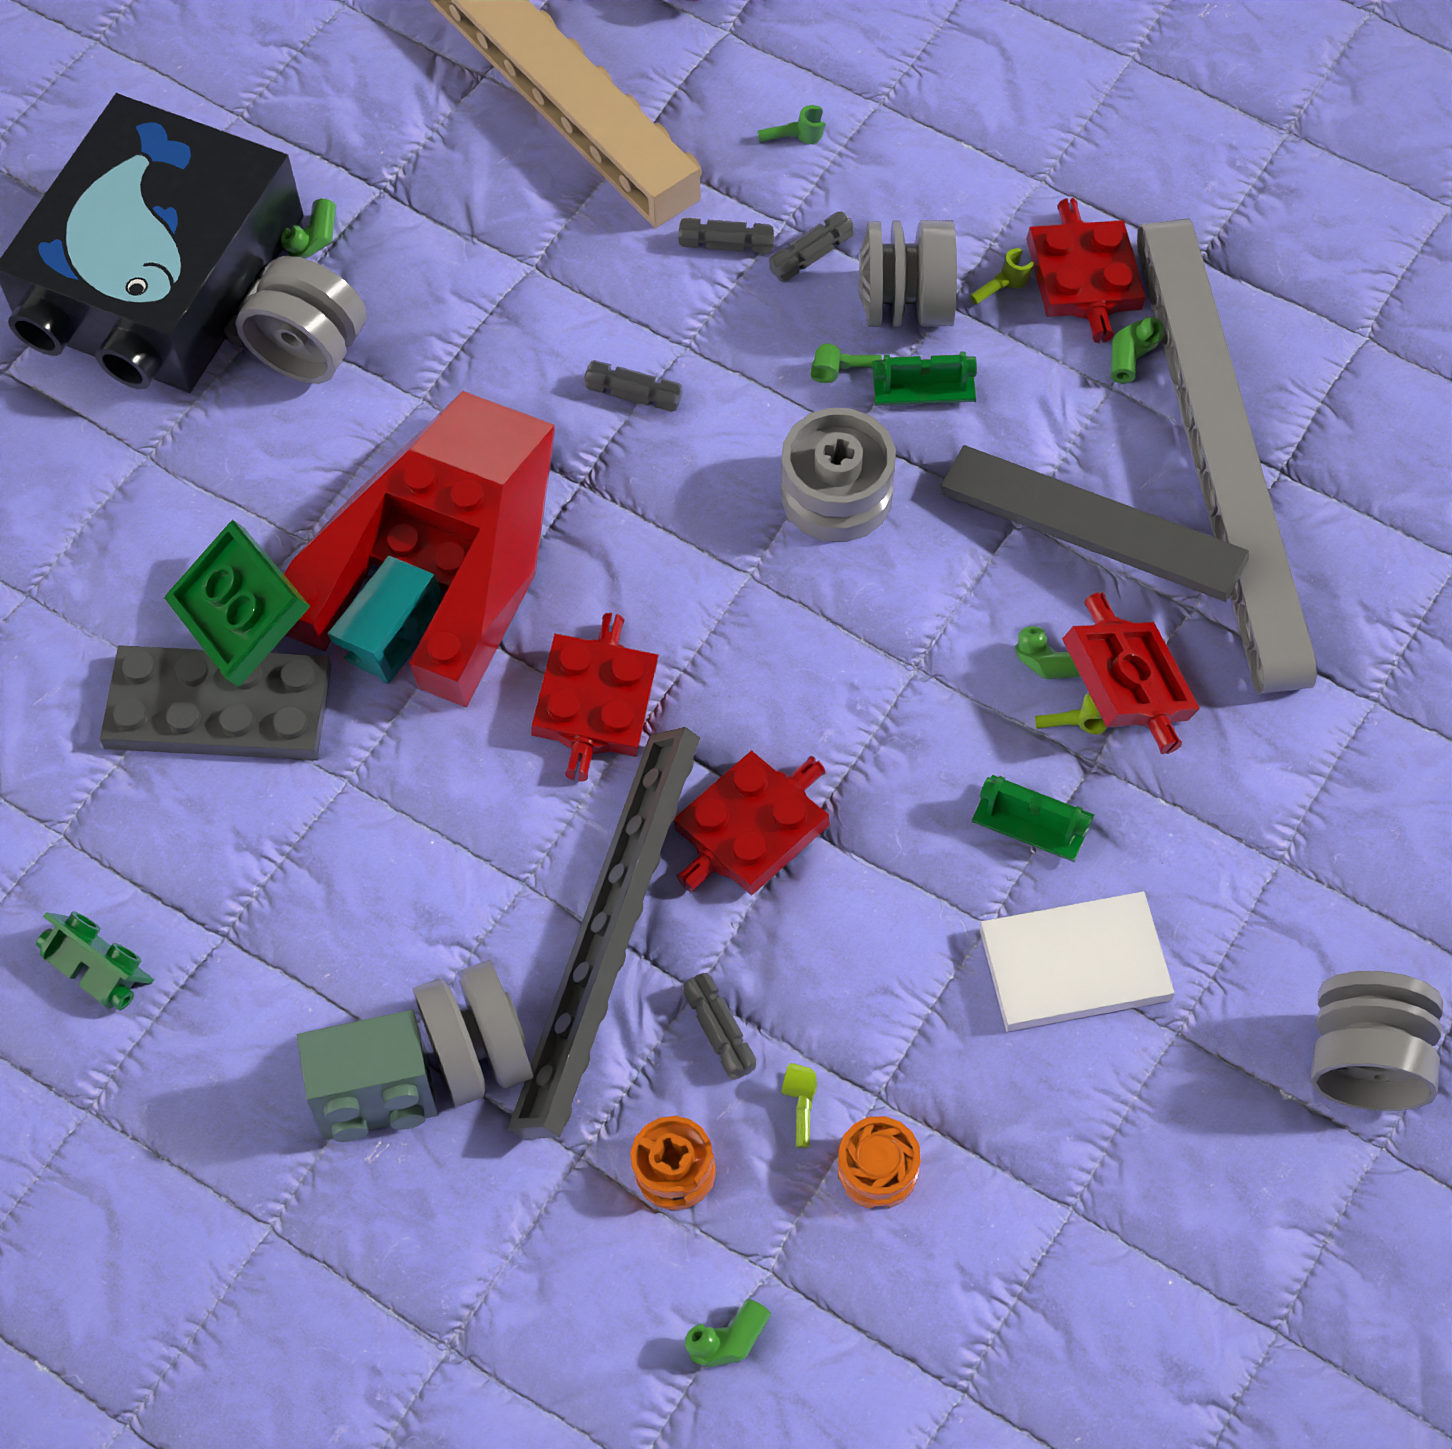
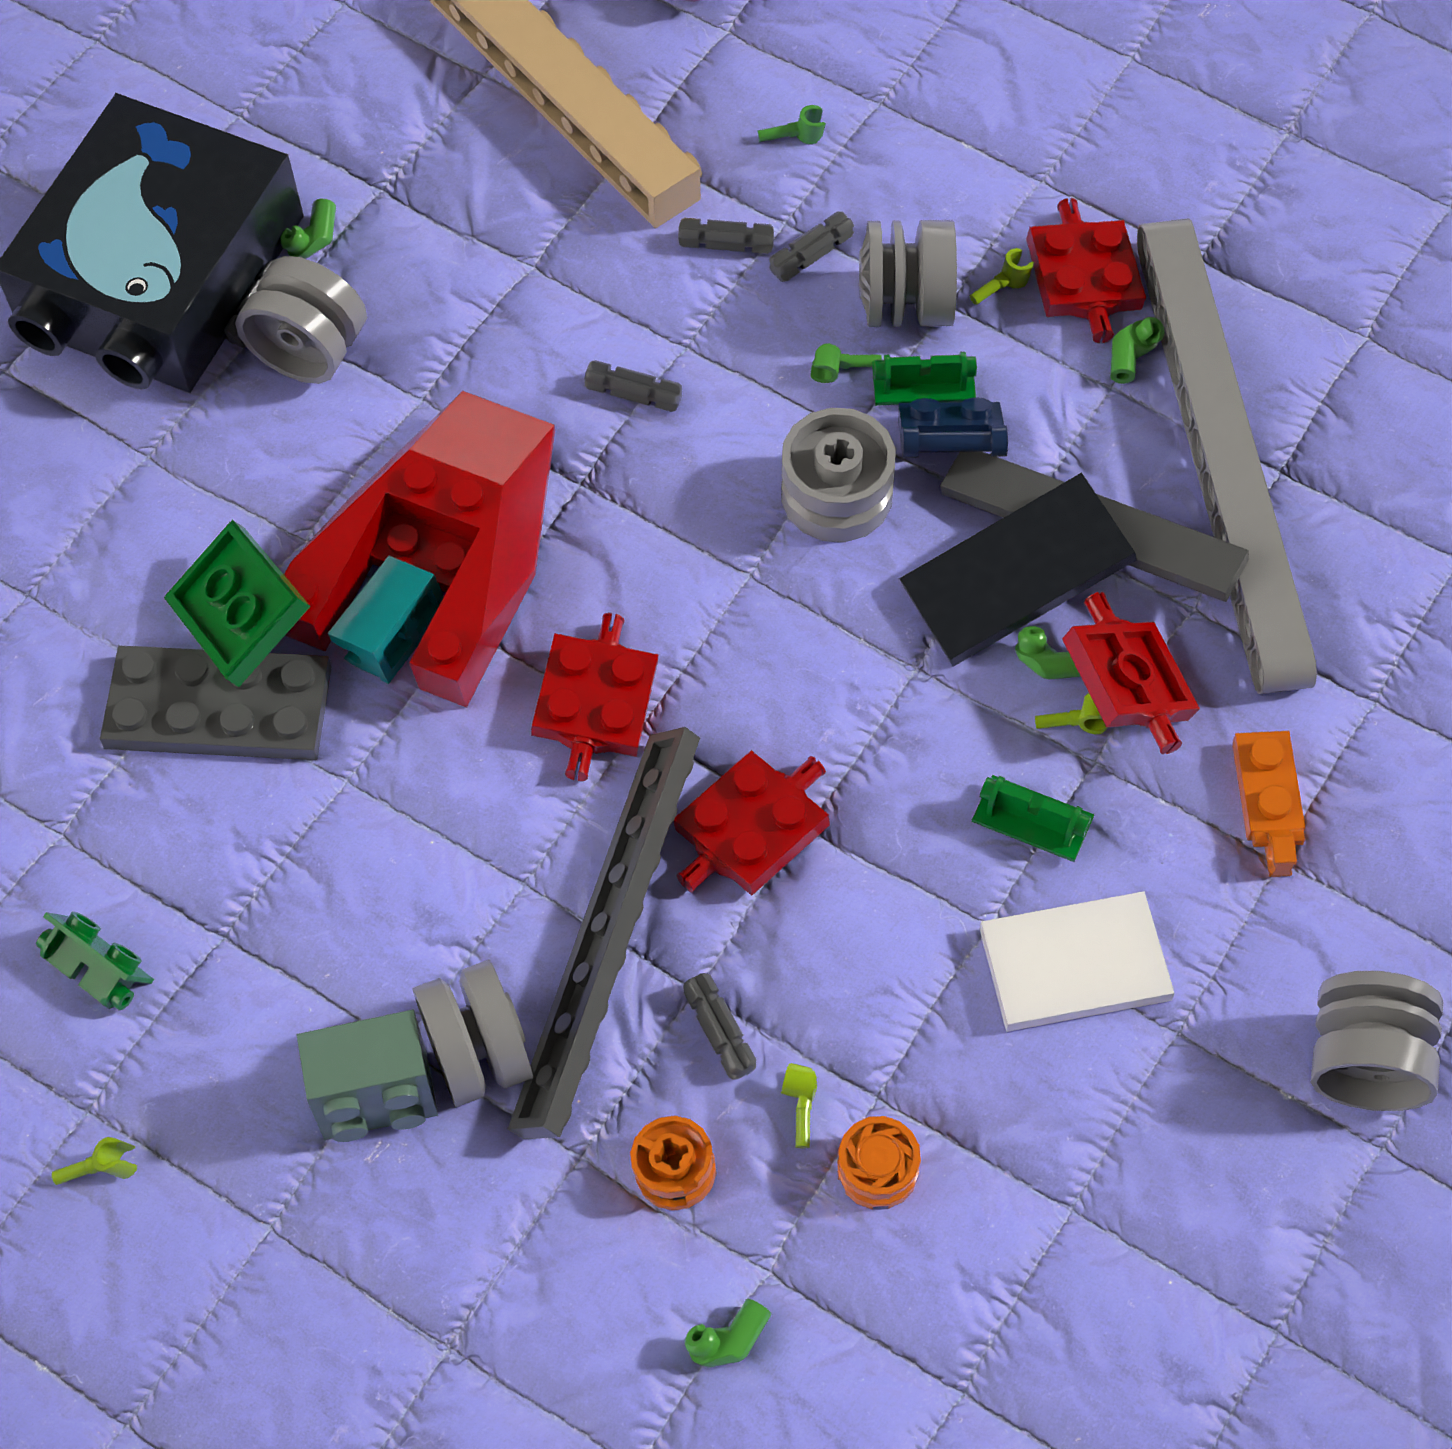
(104, 1158): none -> lime hand
(952, 427): none -> dark blue plate
(1018, 569): none -> black tile
(1270, 796): none -> orange hinge

